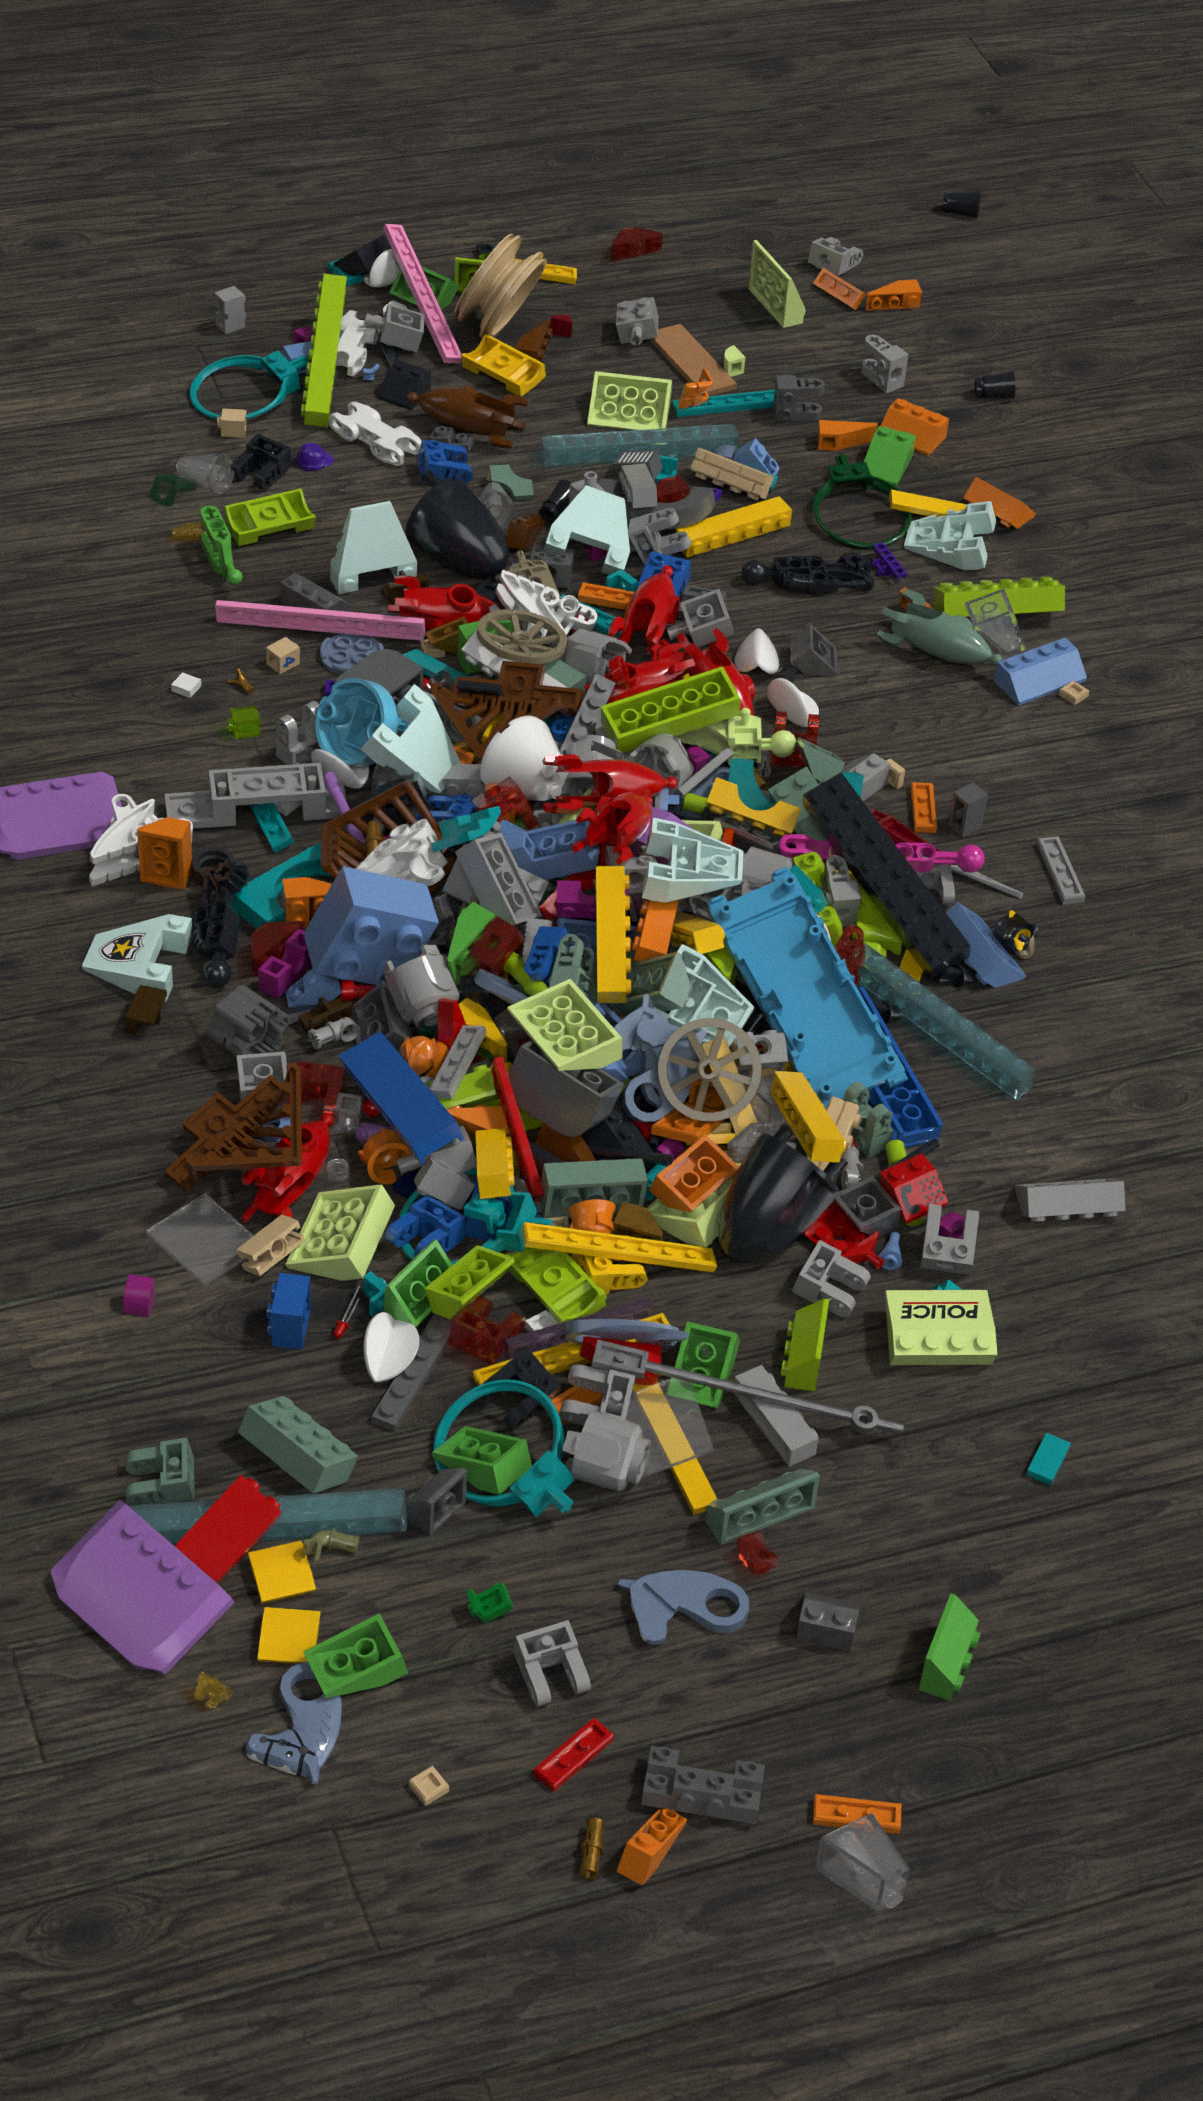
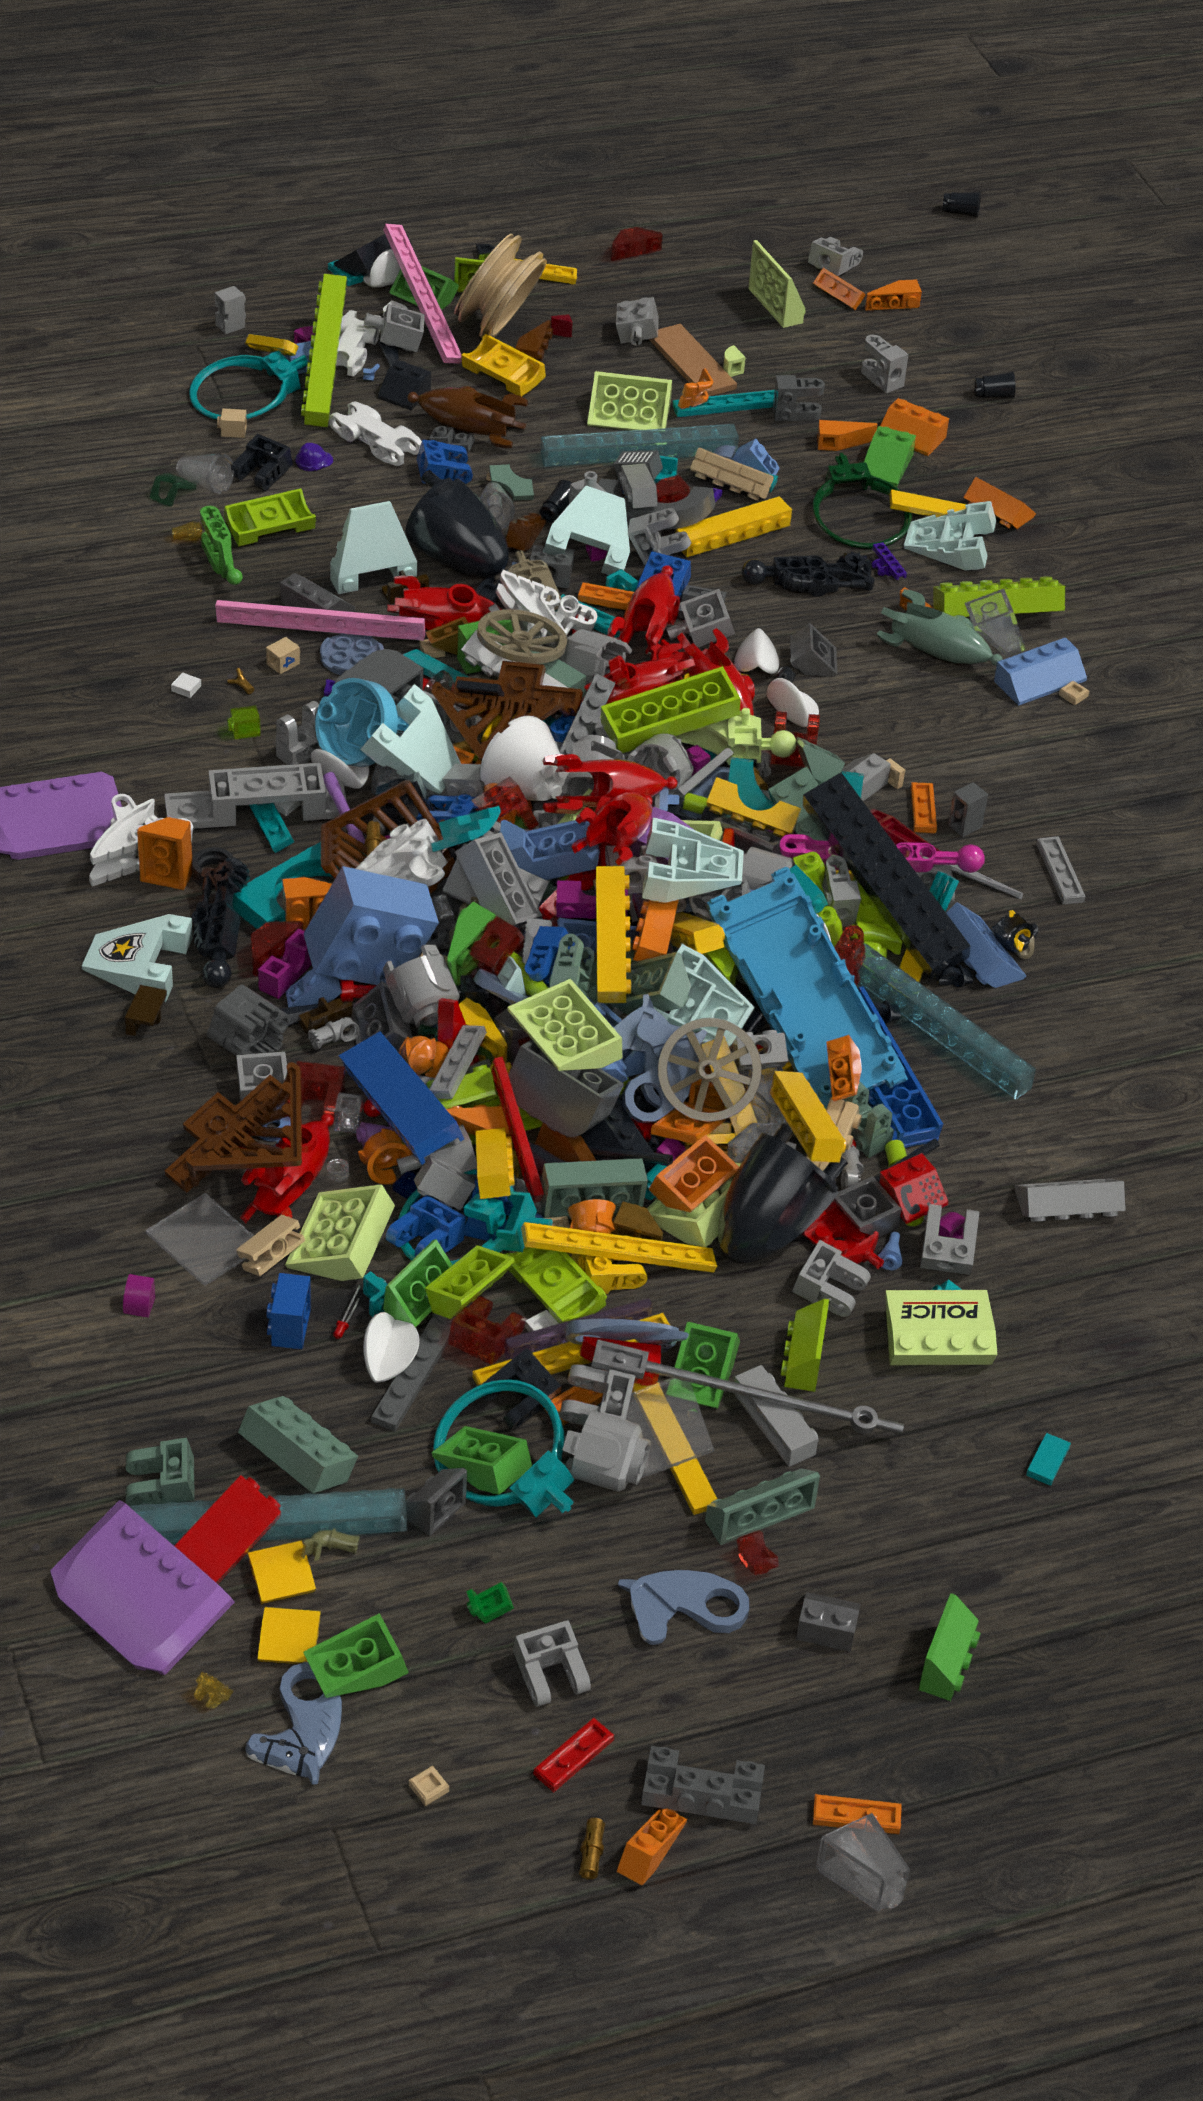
(271, 344): none -> yellow beam
(511, 976): none -> light aqua slope
(843, 1067): none -> orange slope
(938, 887): none -> teal tile

